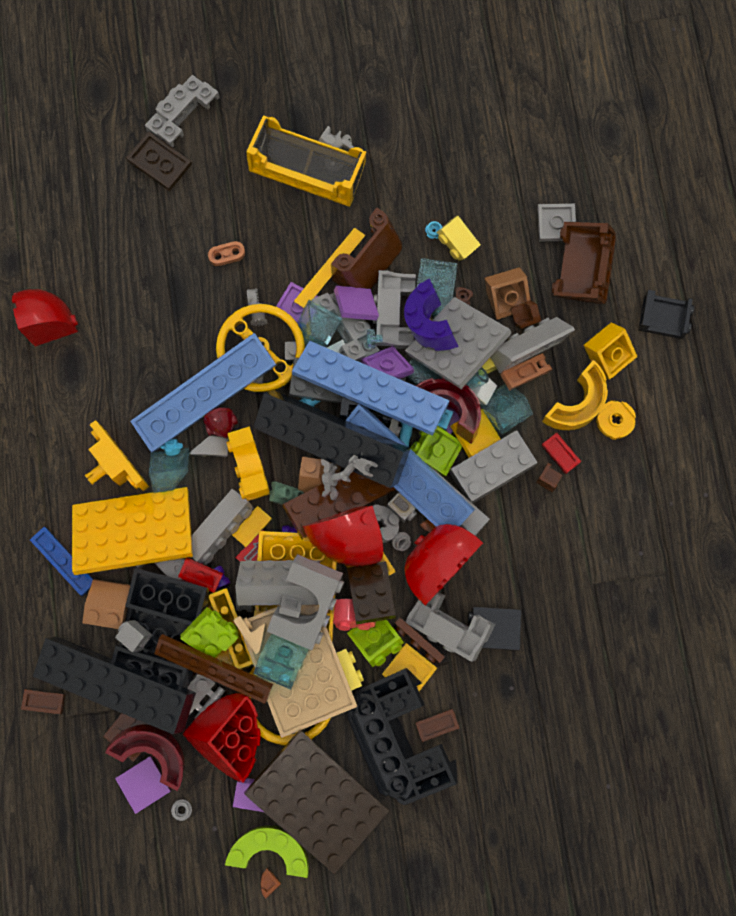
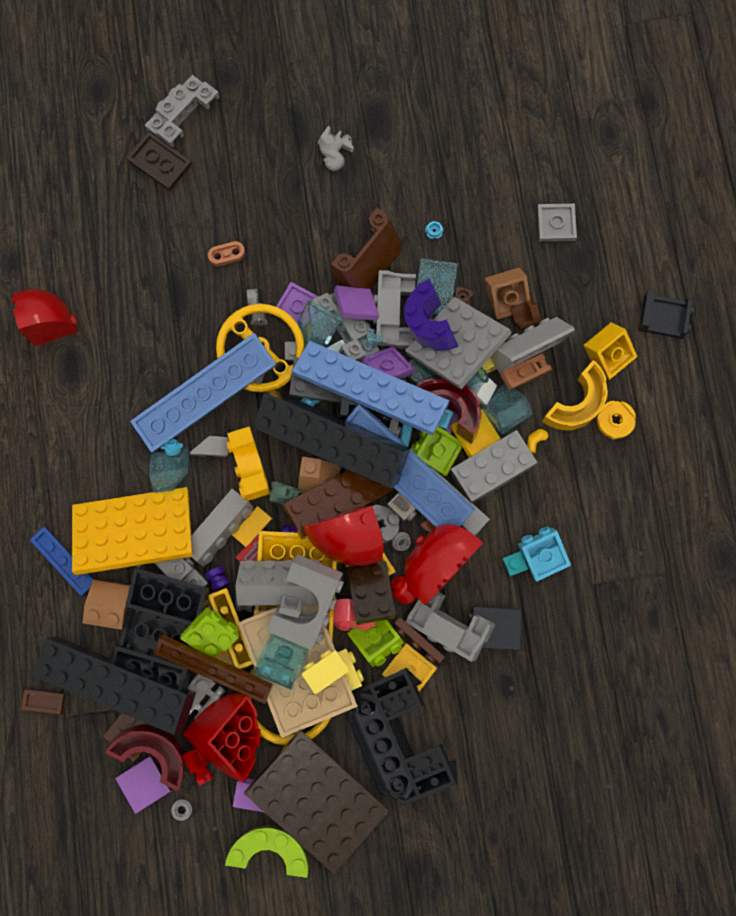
(112, 461): yellow brick -> none
(133, 636): light grey brick -> none
(196, 763): none -> red plate
(200, 574): red plate -> none
(220, 422): dark red helmet -> none
(254, 638): tan slope -> none
(269, 882): dark orange tile -> none
(305, 162): windscreen -> none
(324, 273): yellow sticker -> none
(325, 671): none -> light yellow brick
(330, 479): light grey piece -> none
(401, 590): none -> red head
(437, 725): reddish brown tile -> none
(458, 238): light yellow brick -> none
(514, 564): none -> teal plate
(534, 438): none -> yellow arm
(544, 553): none -> medium azure plate
(549, 478): reddish brown panel -> none
(561, 453): red tile -> none
(586, 262): reddish brown windscreen -> none

